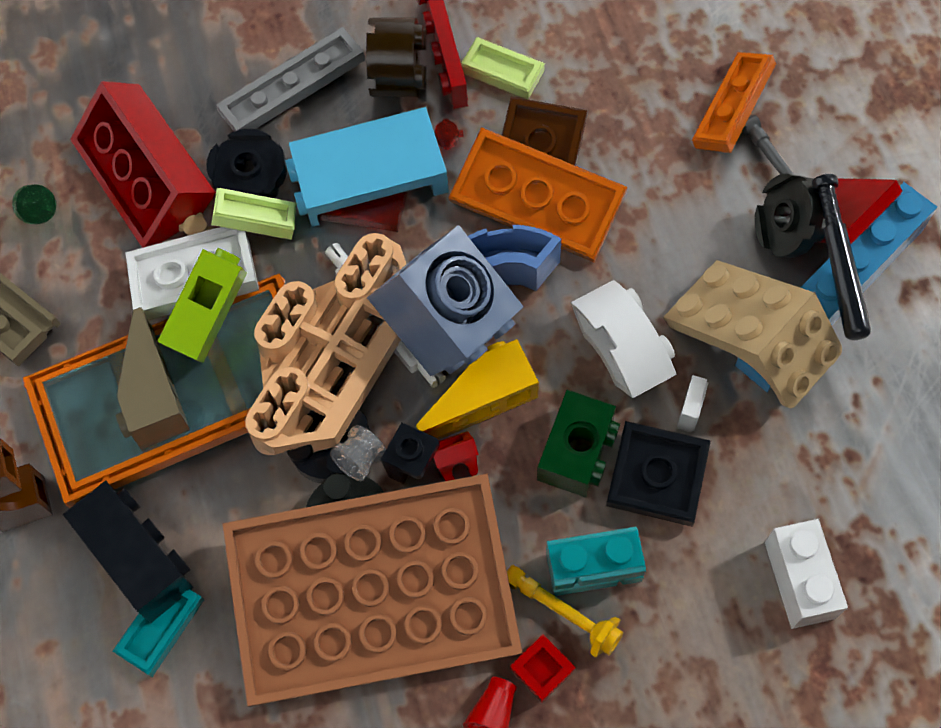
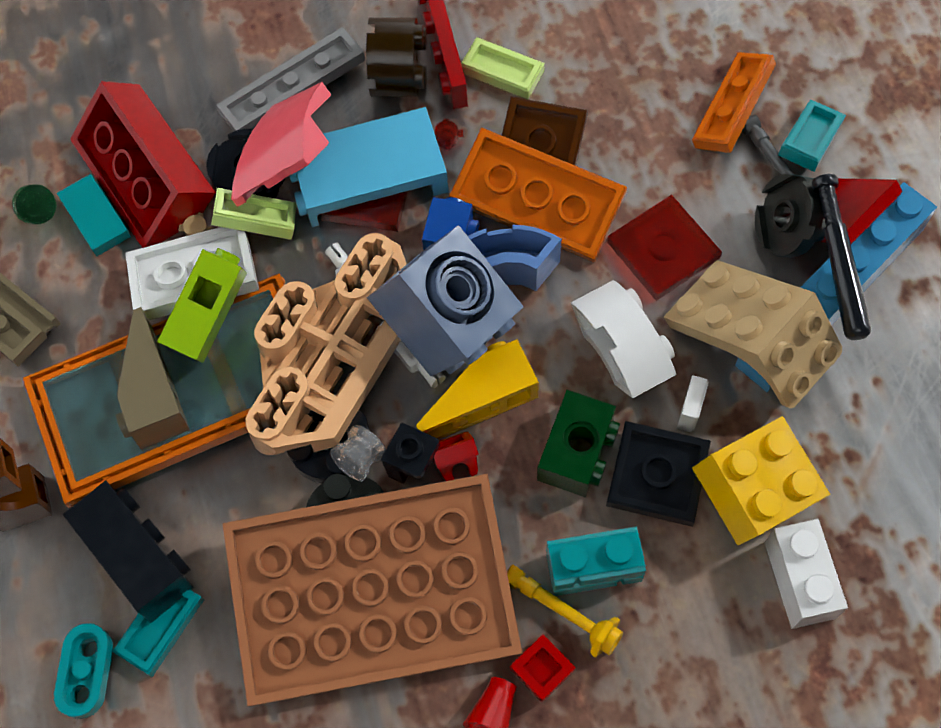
(81, 672): none -> teal plate
(93, 215): none -> teal tile
(280, 143): none -> coral slope
(445, 216): none -> blue brick
(664, 247): none -> clear red tile
(760, 480): none -> yellow brick
(811, 135): none -> teal tile

